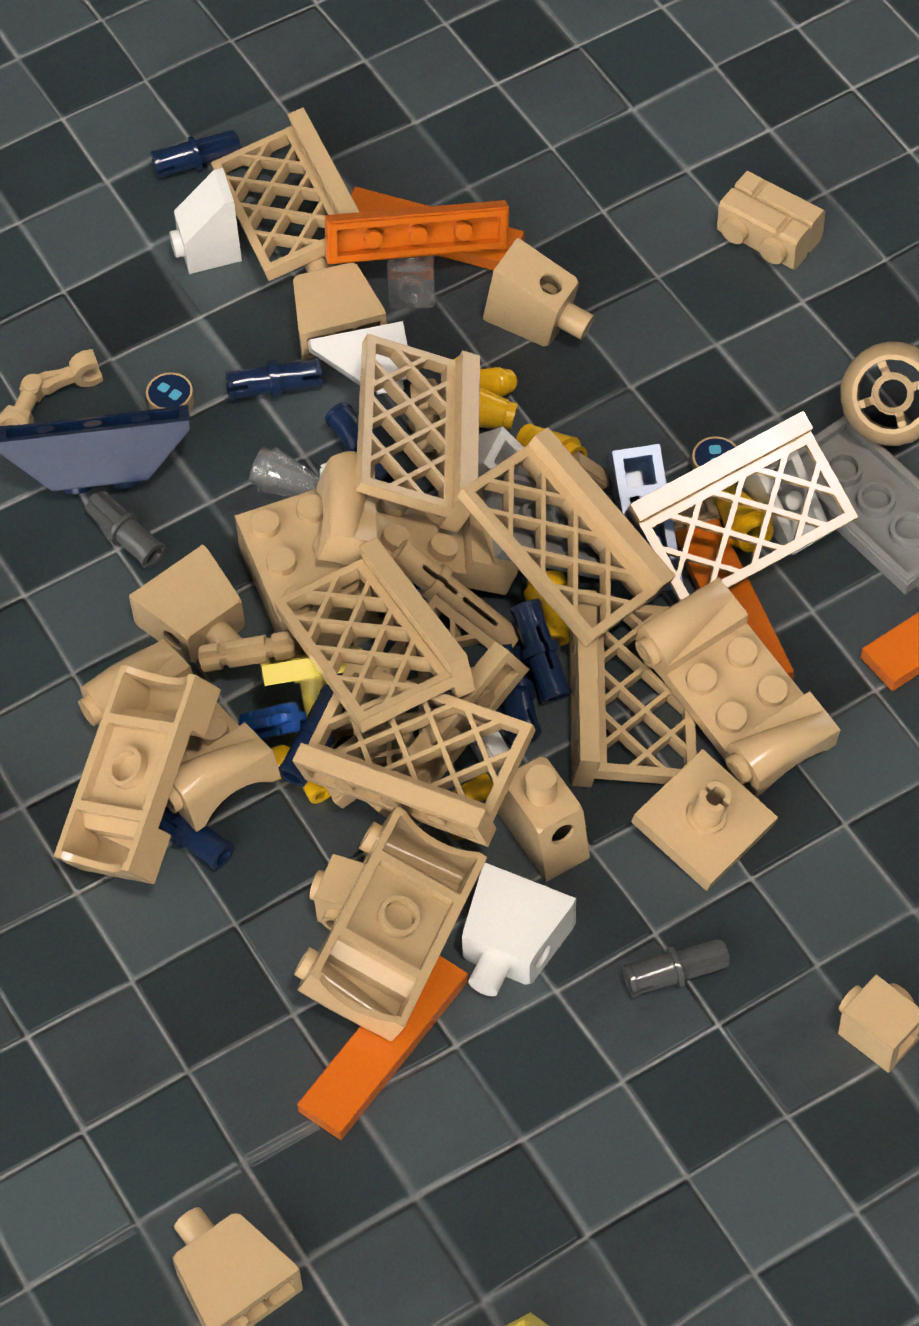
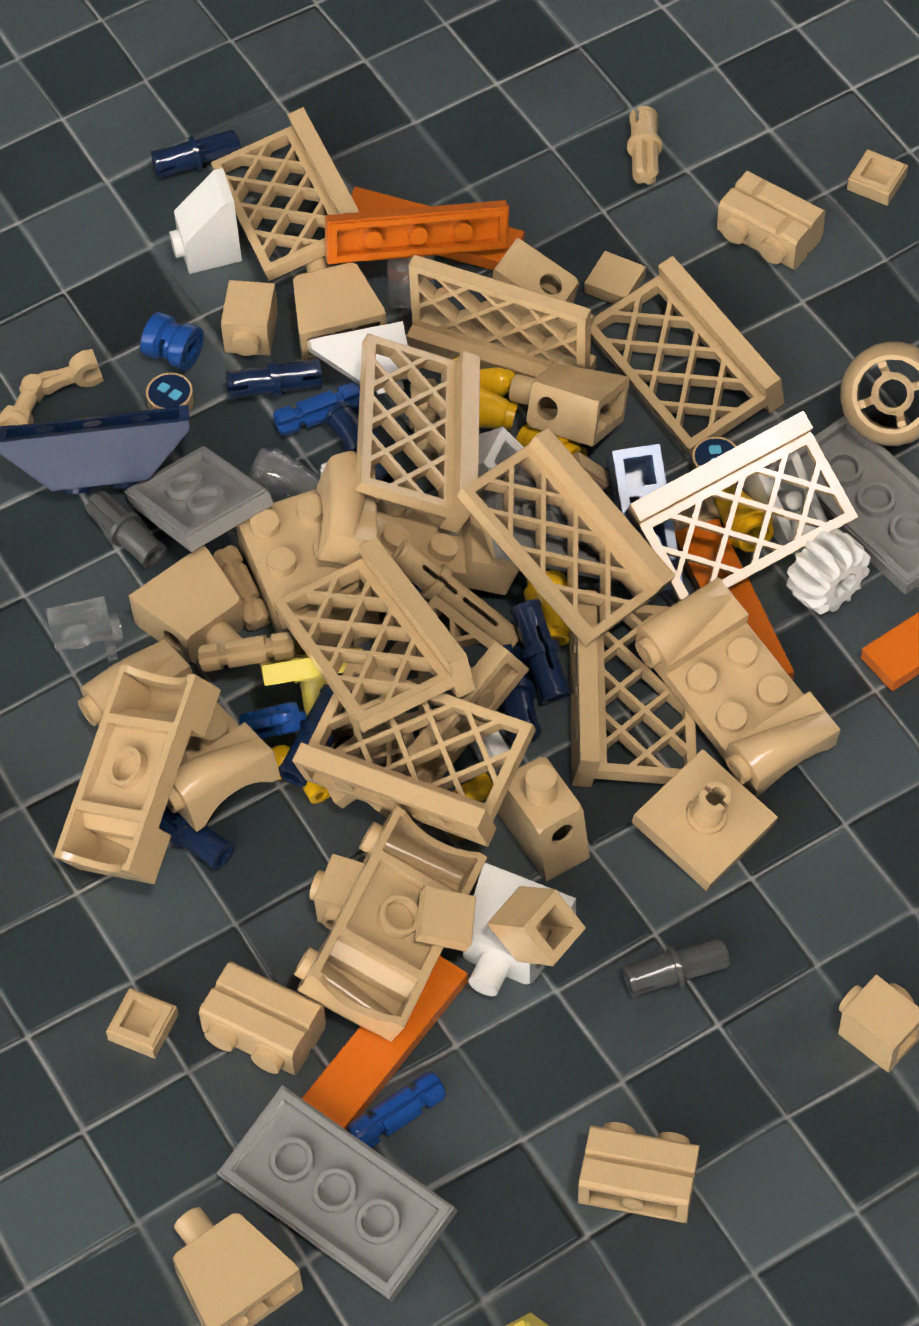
(84, 623): none -> clear bracket
(142, 1023): none -> tan tile
(172, 341): none -> blue wheel
(198, 498): none -> light grey tile
(249, 318): none -> tan brick
(255, 610): none -> tan axle
(262, 1020): none -> tan brick
(314, 409): none -> blue axle
(337, 1193): none -> light grey tile
(398, 1109): none -> blue axle
(445, 918): none -> tan tile
(449, 331): none -> tan fence
(536, 925): none -> tan brick
(573, 401): none -> tan torso
(614, 278): none -> tan tile
(638, 1172): none -> tan brick
(644, 145): none -> tan axle
(721, 342): none -> tan fence
(828, 571): none -> white gear
(877, 177): none -> tan tile

